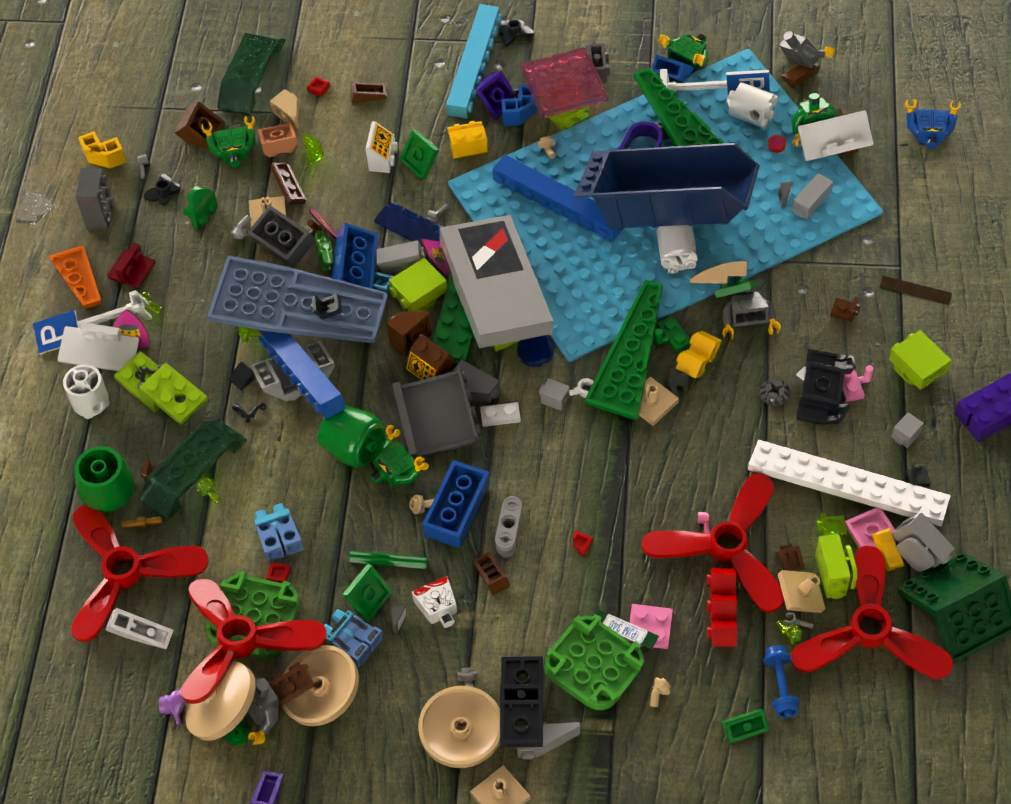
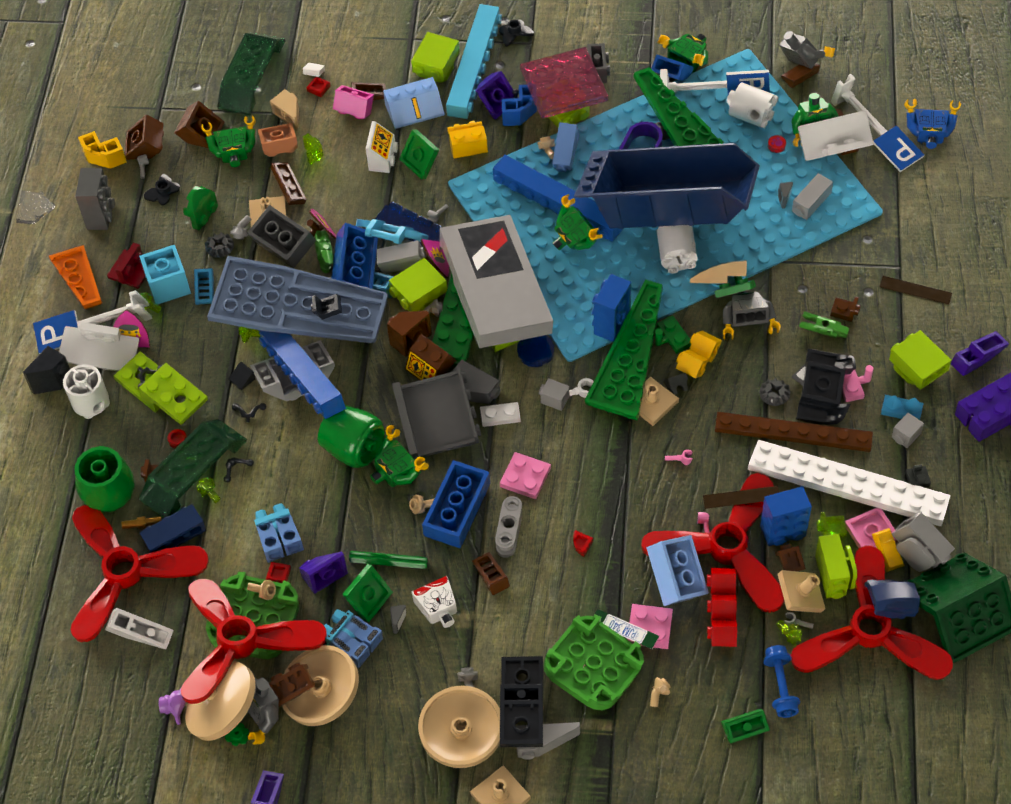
(46, 371): none -> black slope
(144, 138): none -> reddish brown slope
(165, 274): none -> medium azure brick
(173, 530): none -> dark blue brick
(175, 437): none -> red tile
(204, 273): none -> dark azure slope
(219, 250): none -> dark grey gear
(233, 461): none -> black piece
(266, 589): none -> tan plate
(313, 69): none -> white tile
(323, 570): none -> dark purple slope
(353, 102): none -> dark pink brick
(376, 228): none -> medium azure bar
(413, 102): none -> light blue slope
(435, 57): none -> lime brick
(435, 308): none -> light grey plate
(525, 475): none -> bright pink plate
(565, 146): none -> medium blue slope
(574, 228): none -> green torso
(611, 307): none -> blue brick
(677, 570): none -> light blue slope
(683, 458): none -> bright pink hand
(738, 497): none -> dark brown sticker
(785, 516): none -> blue brick
(794, 431): none -> reddish brown plate
(832, 328): none -> bright green hinge
(891, 143): none -> piece
(893, 598): none -> dark blue slope
(899, 407): none -> dark azure tile
(978, 353): none -> dark purple slope

